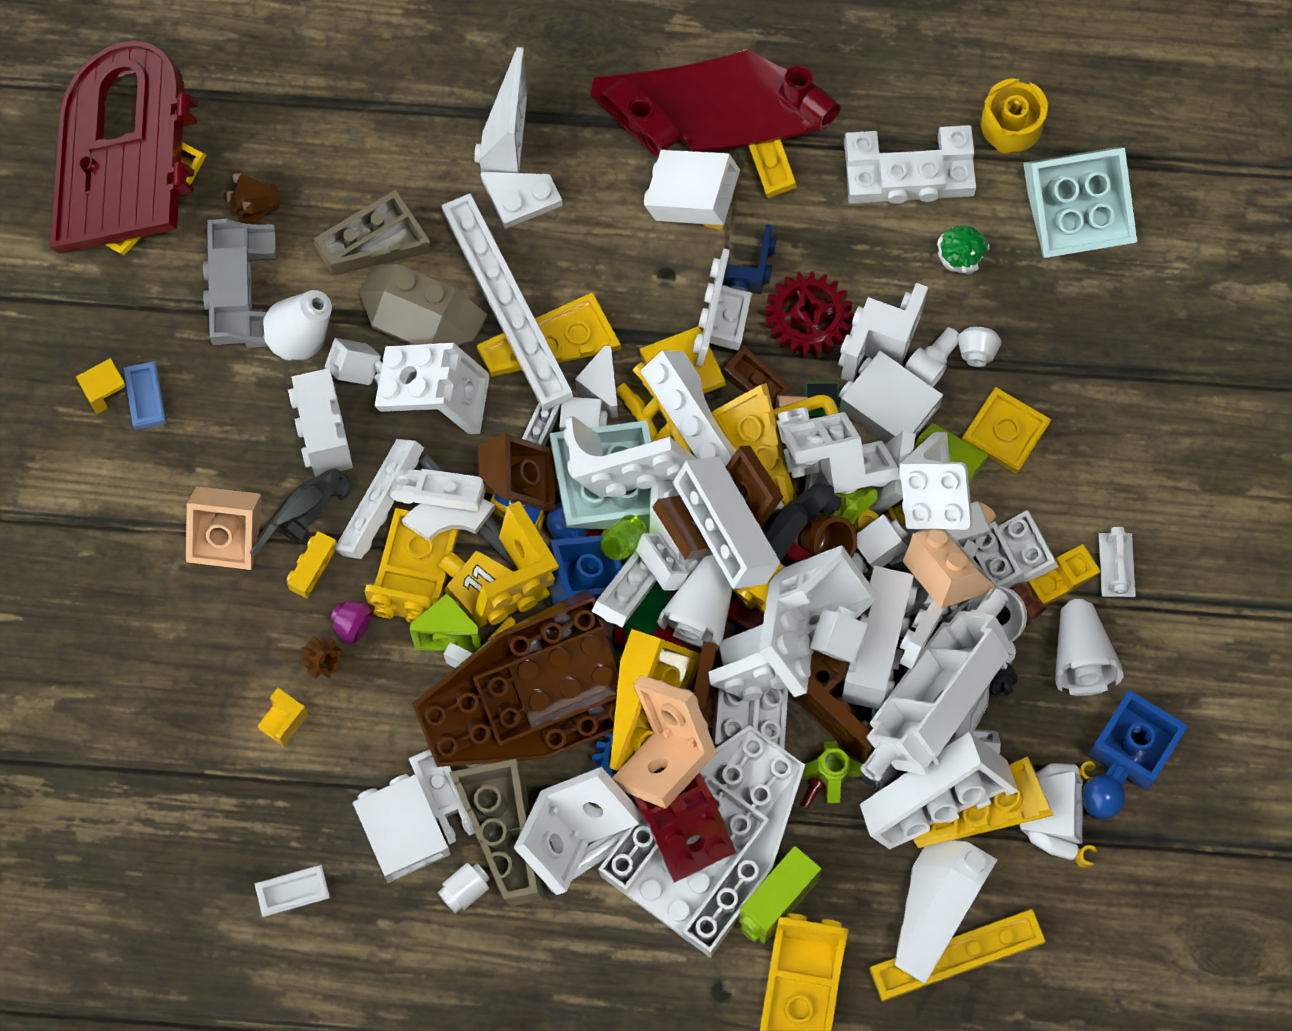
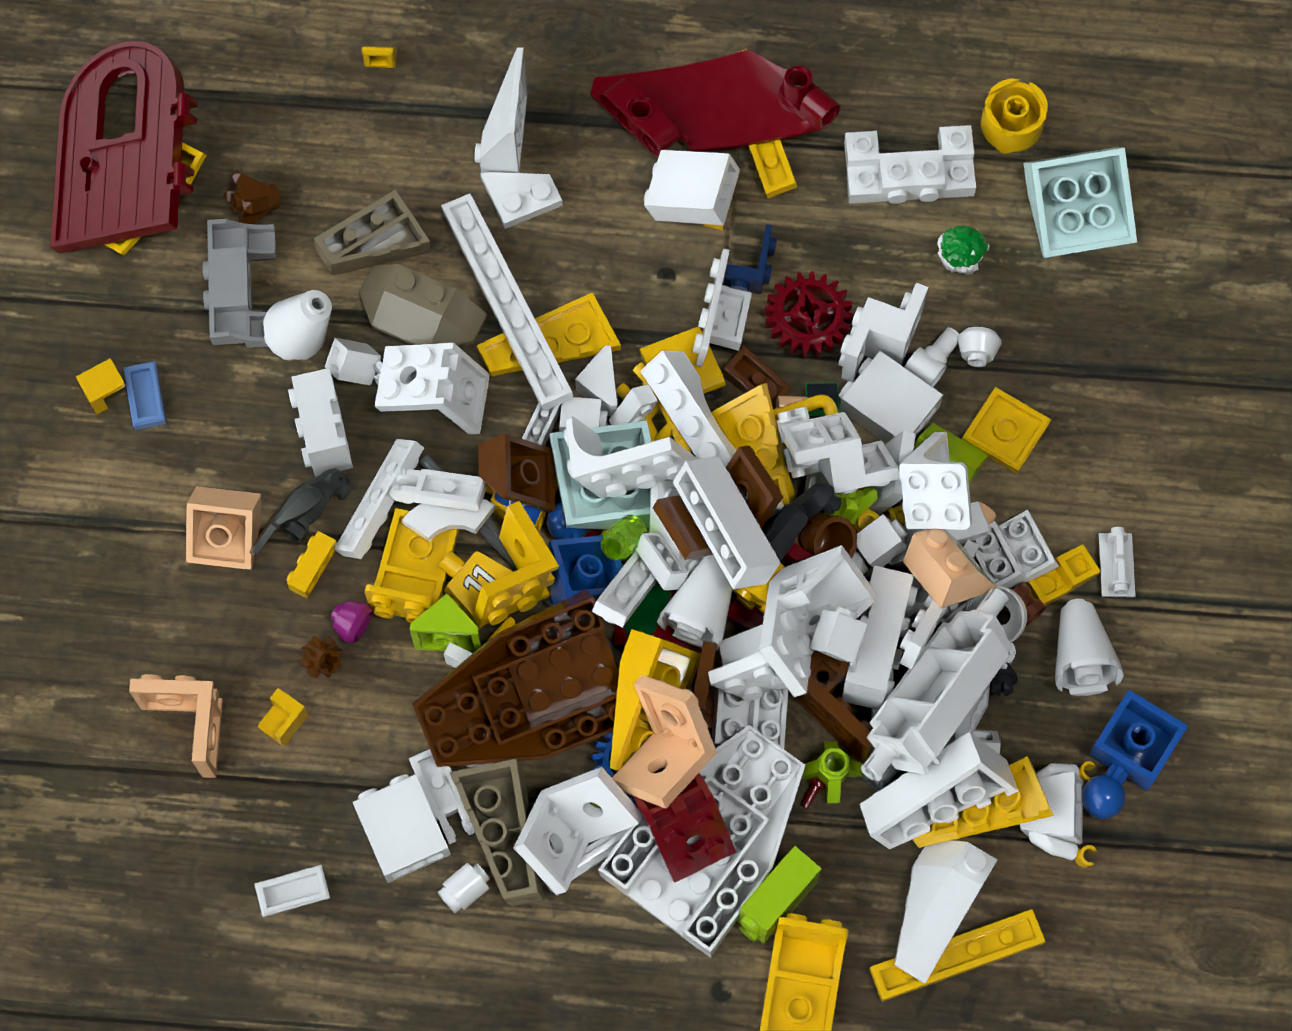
(191, 696): none -> light nougat bracket
(379, 56): none -> yellow slope
(635, 406): none -> white piece

